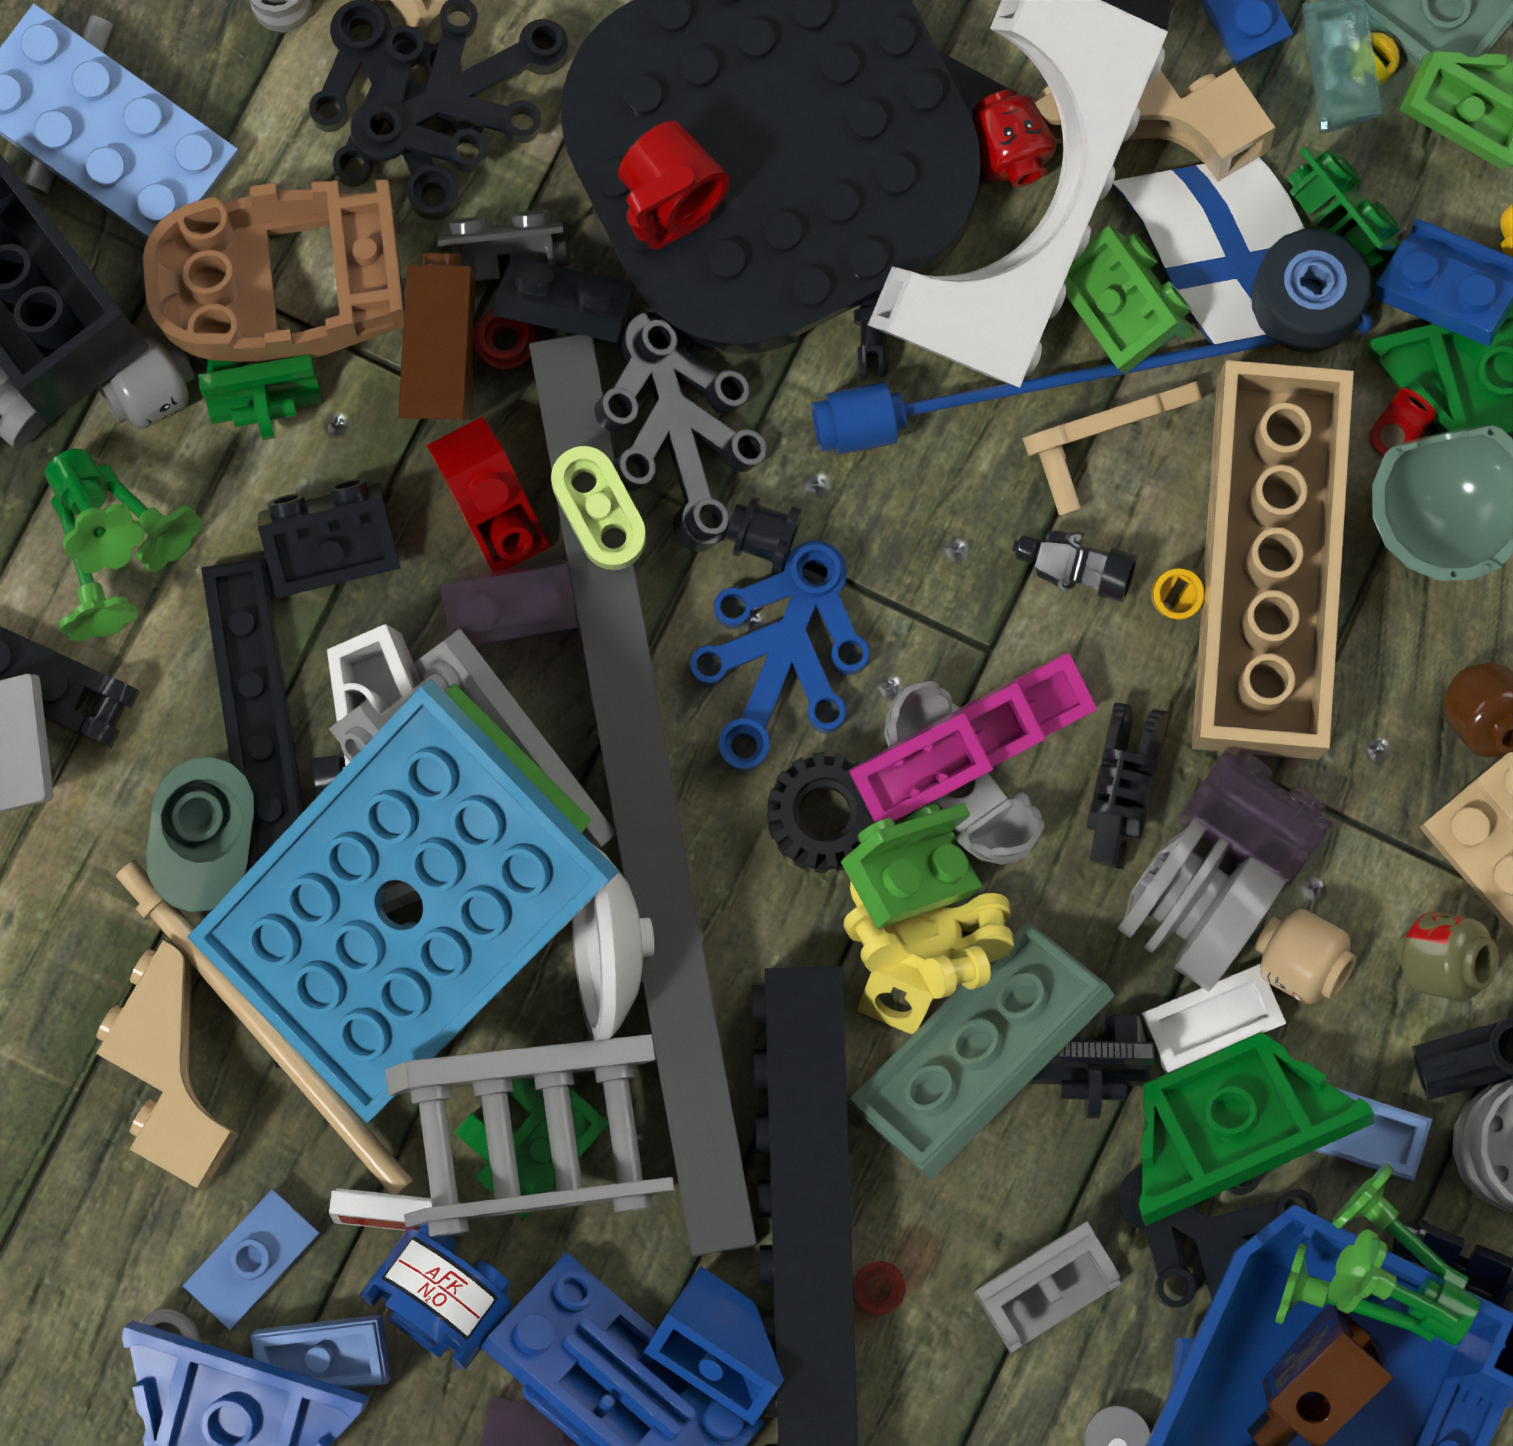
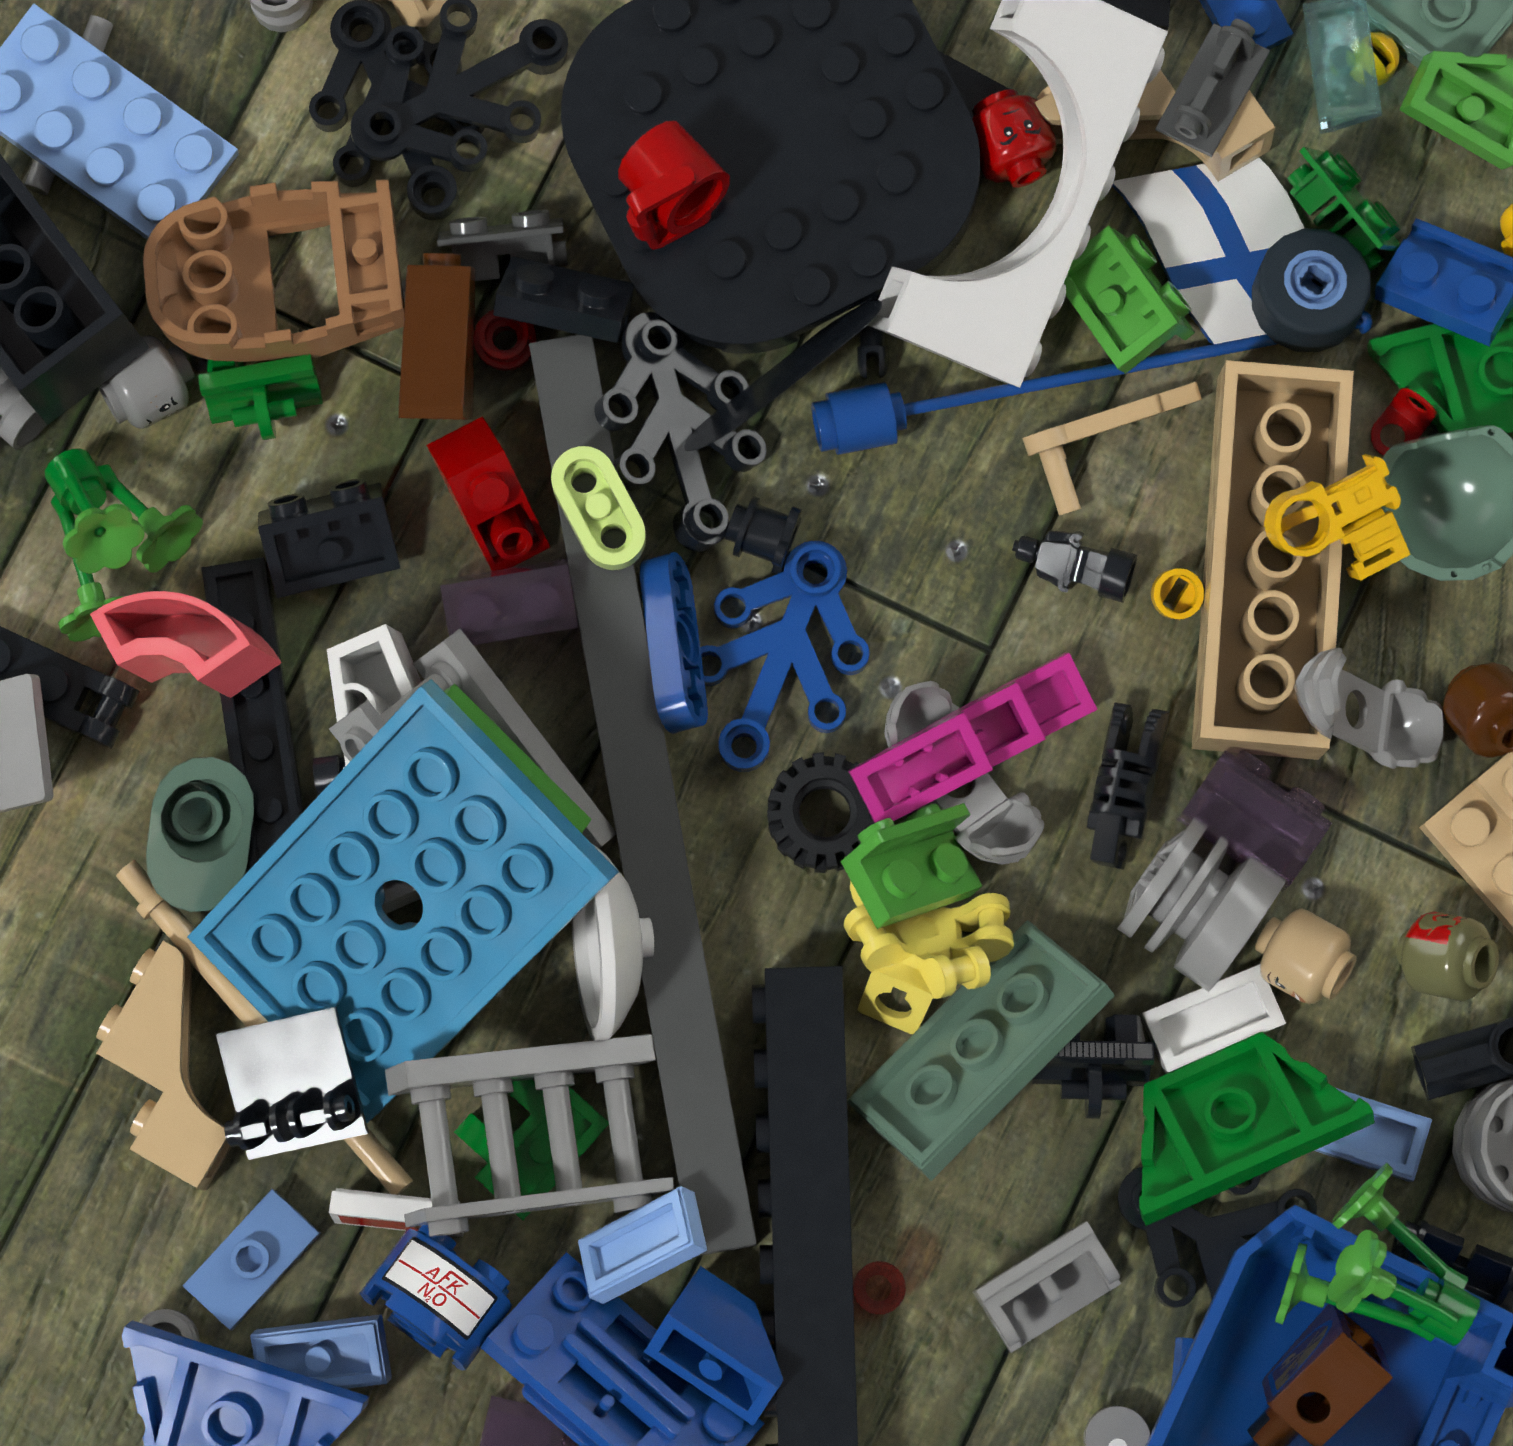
(181, 634): none -> coral brick
(290, 1084): none -> hinge
(642, 1245): none -> light blue tile
(673, 643): none -> blue beam
(782, 376): none -> black sticker
(1214, 87): none -> dark grey hinge
(1358, 521): none -> yellow piece
(1393, 723): none -> light grey piece

